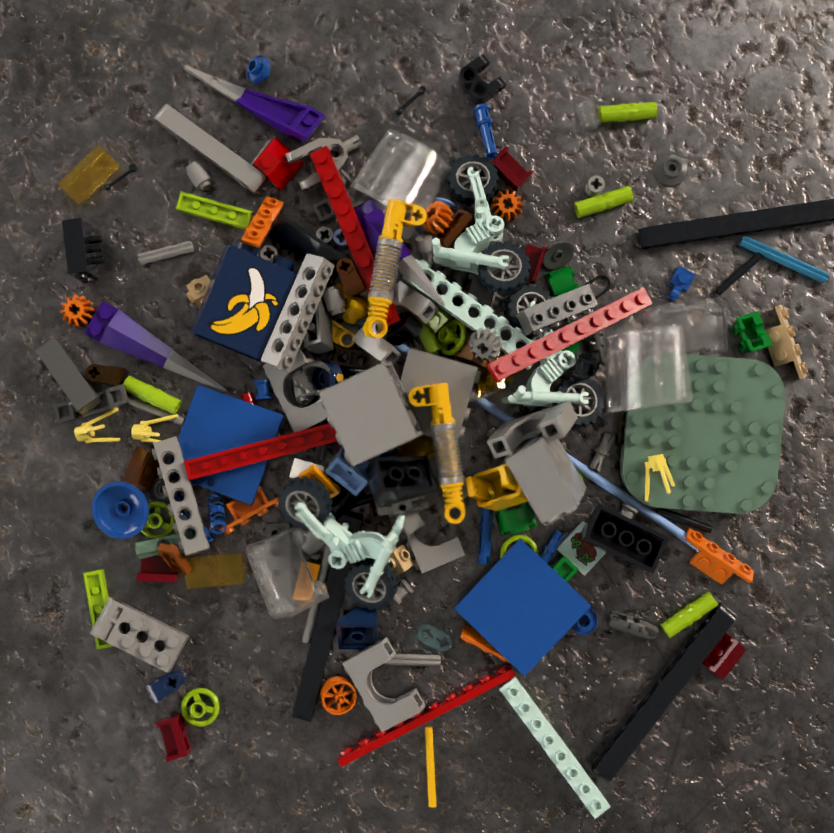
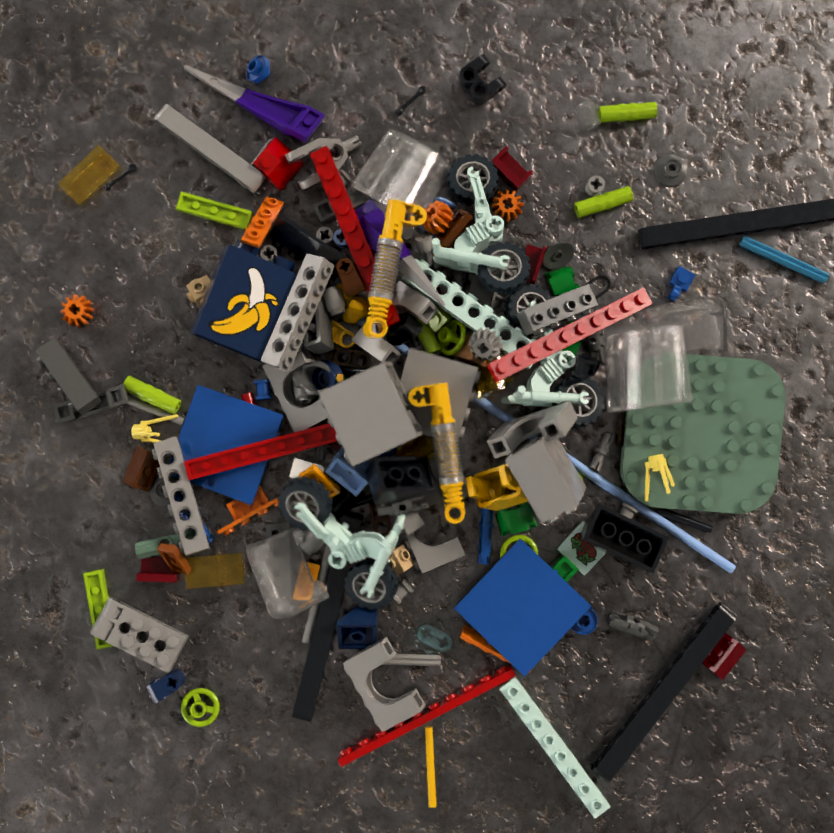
(82, 250): black piece -> none
(87, 431): light yellow plant -> none
(108, 374): dark brown piece -> none
(113, 517): blue dish -> none
(122, 333): dark purple plate -> none
(157, 513): lime piece -> none
(166, 252): light grey axle -> none
(174, 737): dark red panel -> none
(199, 176): light grey brick -> none
(217, 517): blue piece -> none
(337, 694): orange wheel -> none
(484, 124): blue pin -> none
(551, 546): blue pin -> none
(689, 614): lime axle -> none
(715, 561): orange bracket -> none
(739, 273): black bar -> none
(751, 333): green cylinder -> none
(784, 347): tan bracket -> none

